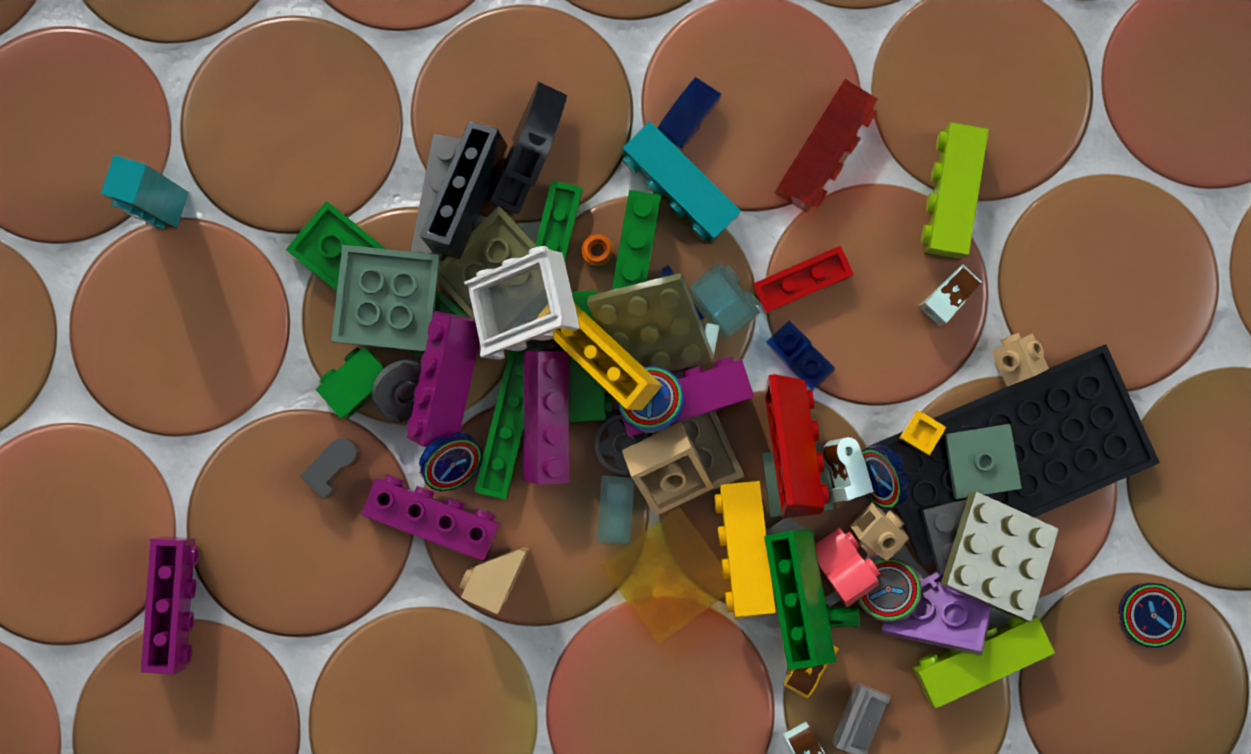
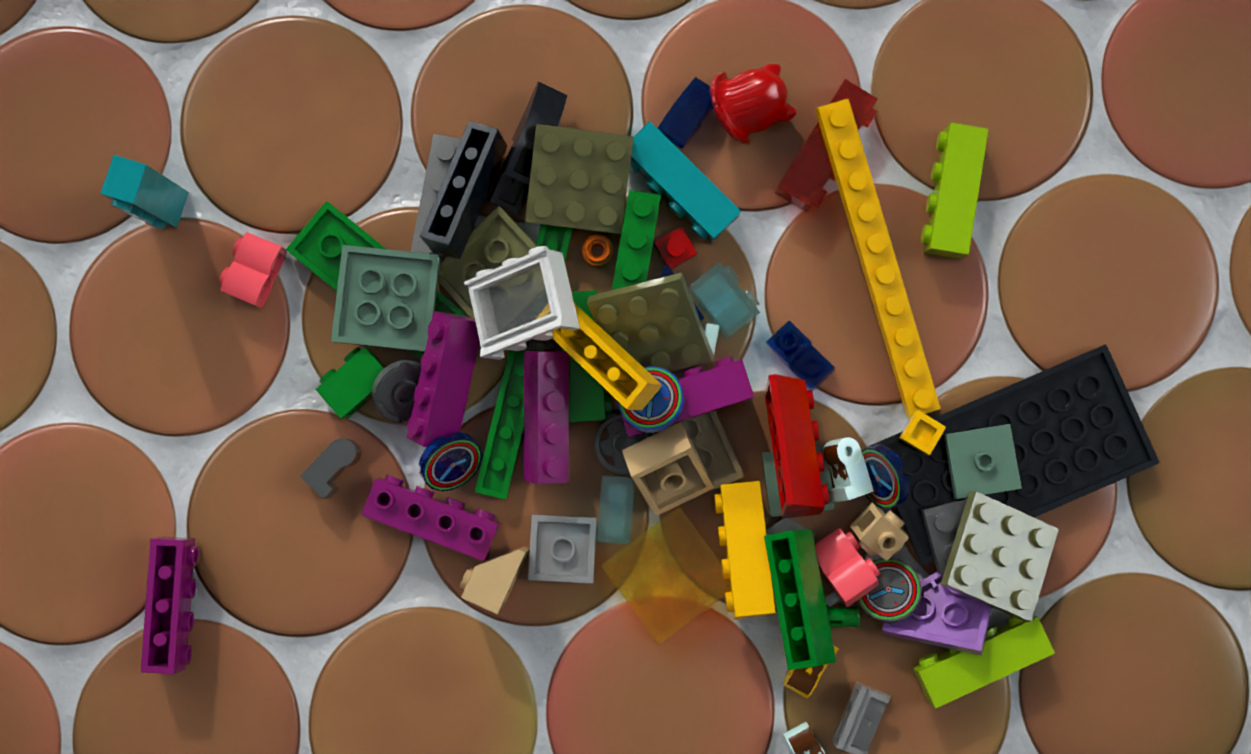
(253, 269): none -> coral brick
(562, 548): none -> light grey plate
(579, 178): none -> olive plate
(675, 248): none -> red plate
(750, 101): none -> red hair
(802, 279): red plate -> none
(877, 257): none -> yellow plate
(950, 295): leg -> none
(1019, 358): tan brick -> none
(1152, 614): tile -> none

